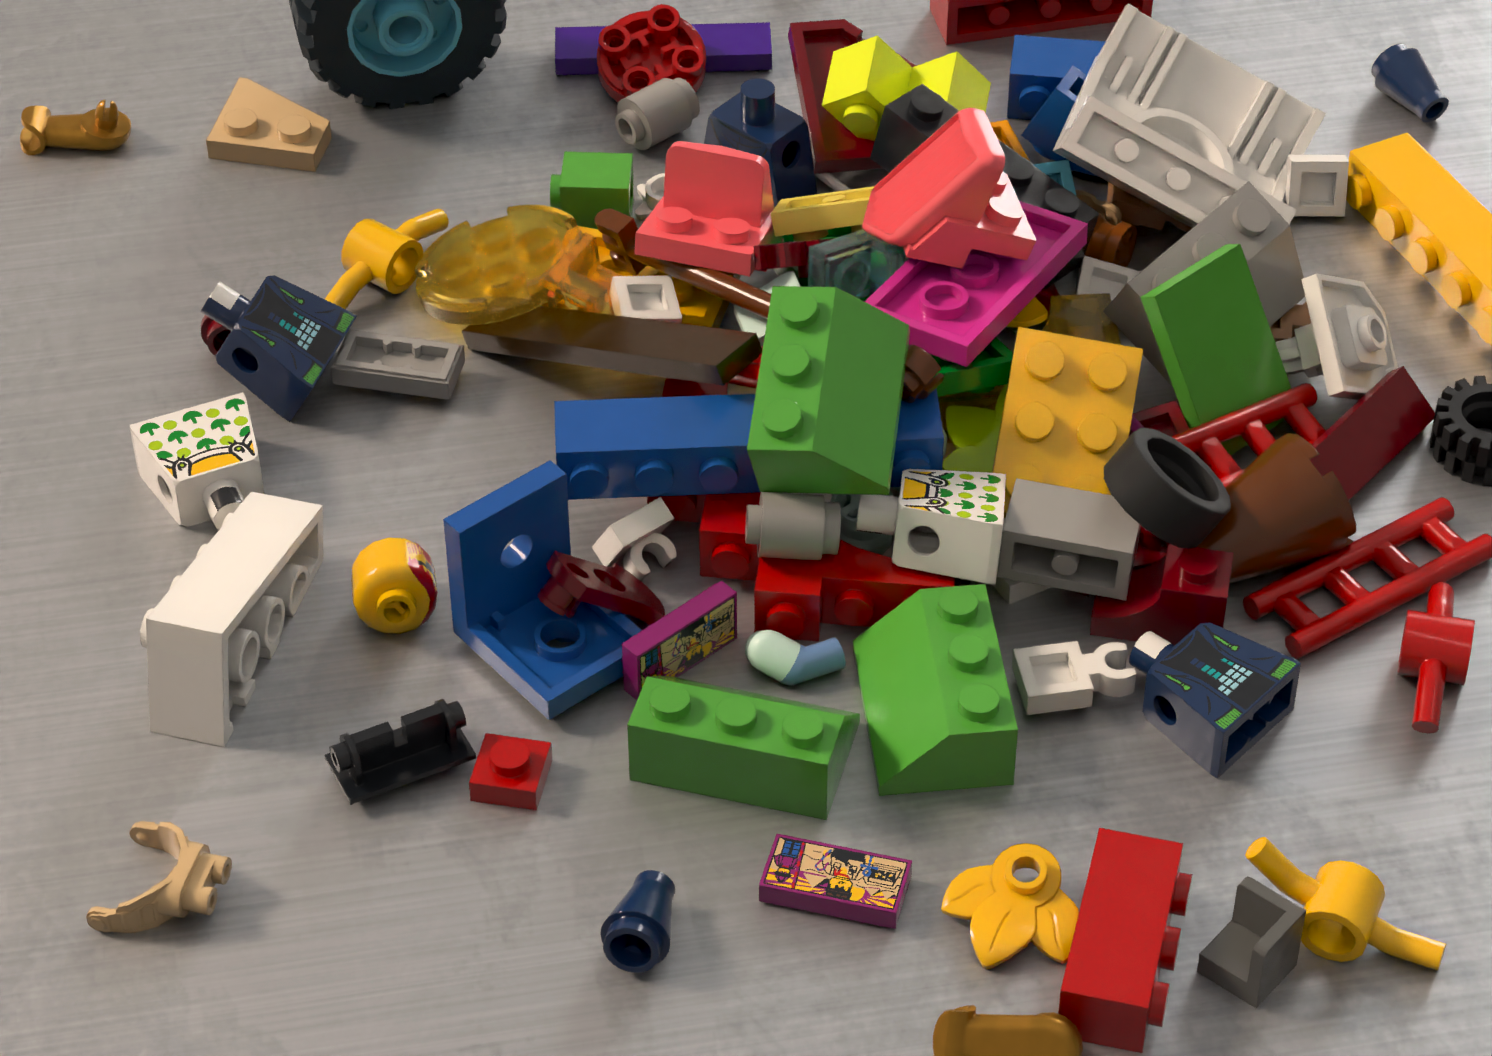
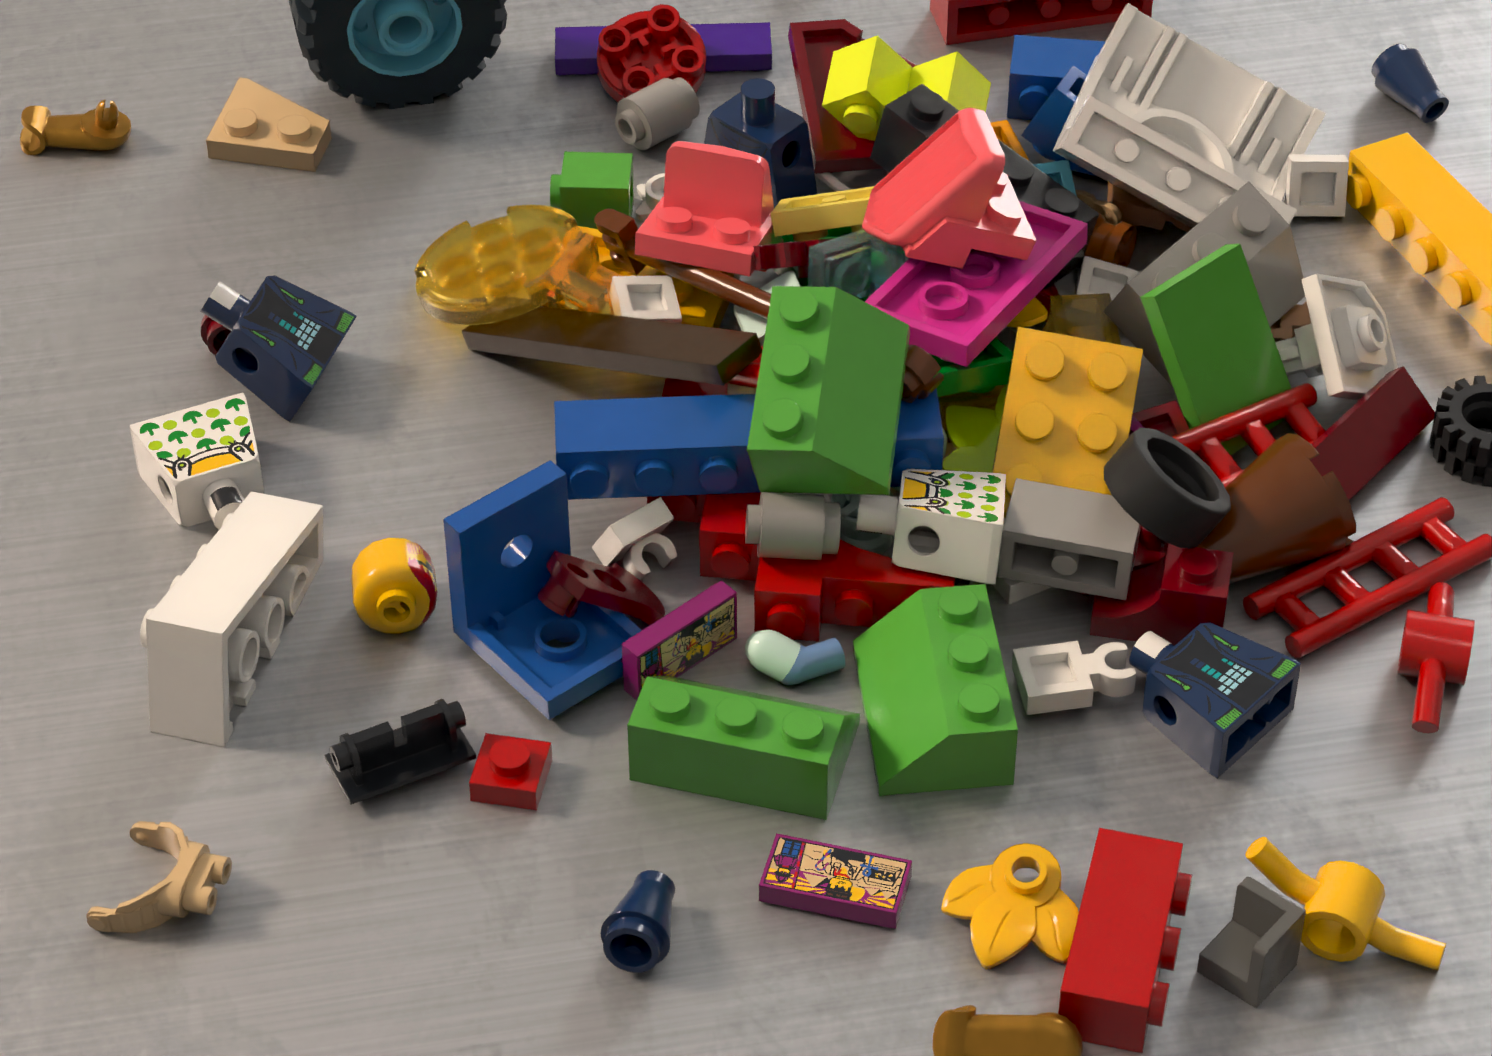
(383, 255): yellow piece -> none
(398, 364): light grey plate -> none

